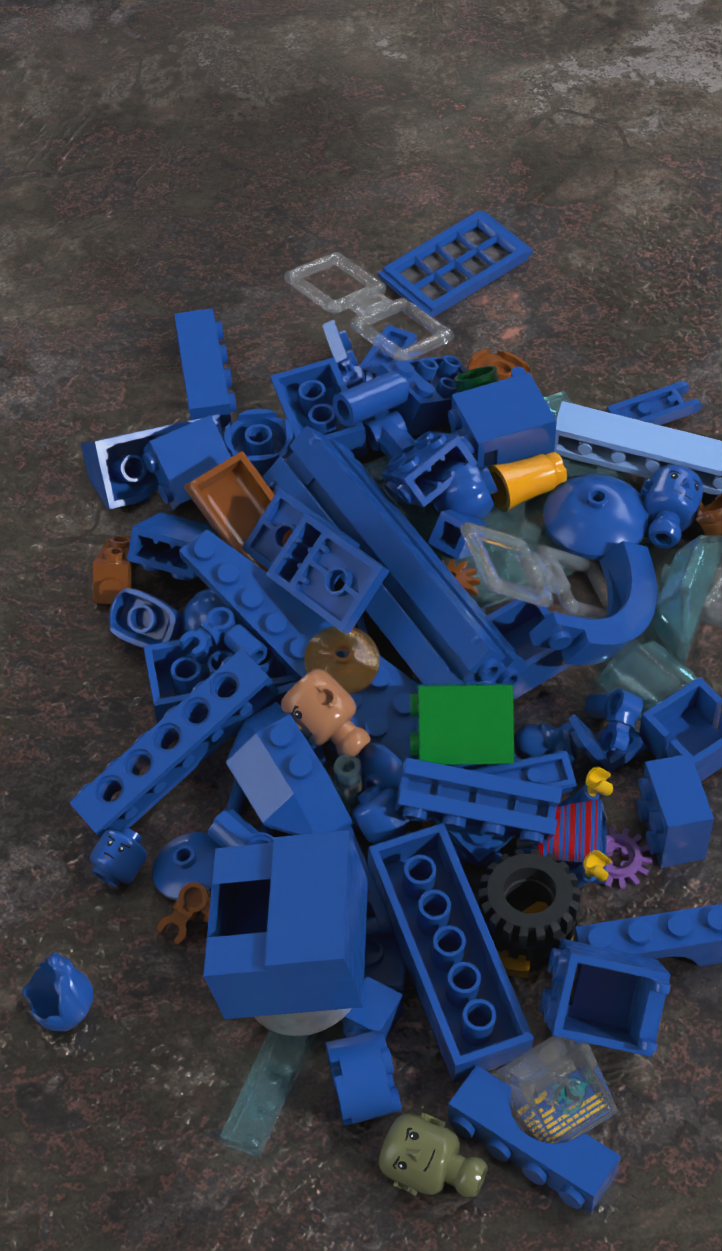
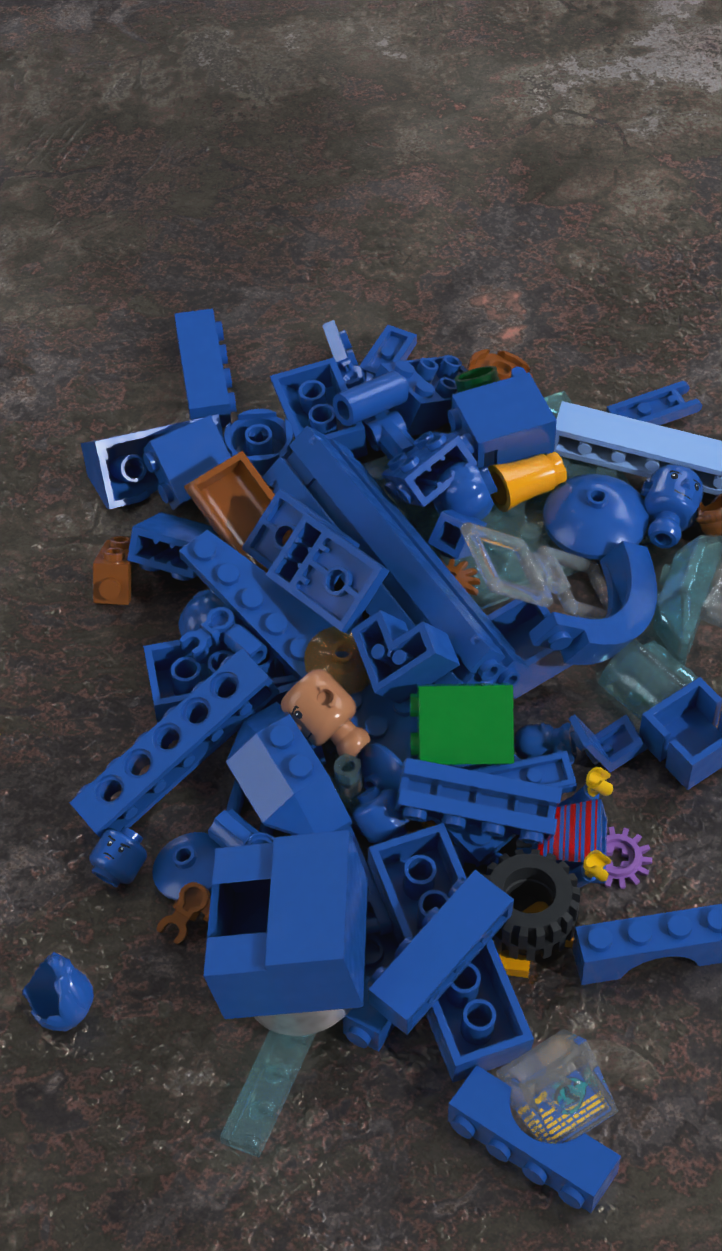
(143, 618): blue piece -> none
(363, 1077): blue brick -> none
(370, 306): clear bar -> none
(402, 657): none -> blue brick
(426, 1156): olive piece -> none
(439, 951): none -> blue brick
(455, 263): blue piece -> none
(613, 1001): blue container -> none
(621, 712): blue bar -> none
(674, 810): blue brick -> none

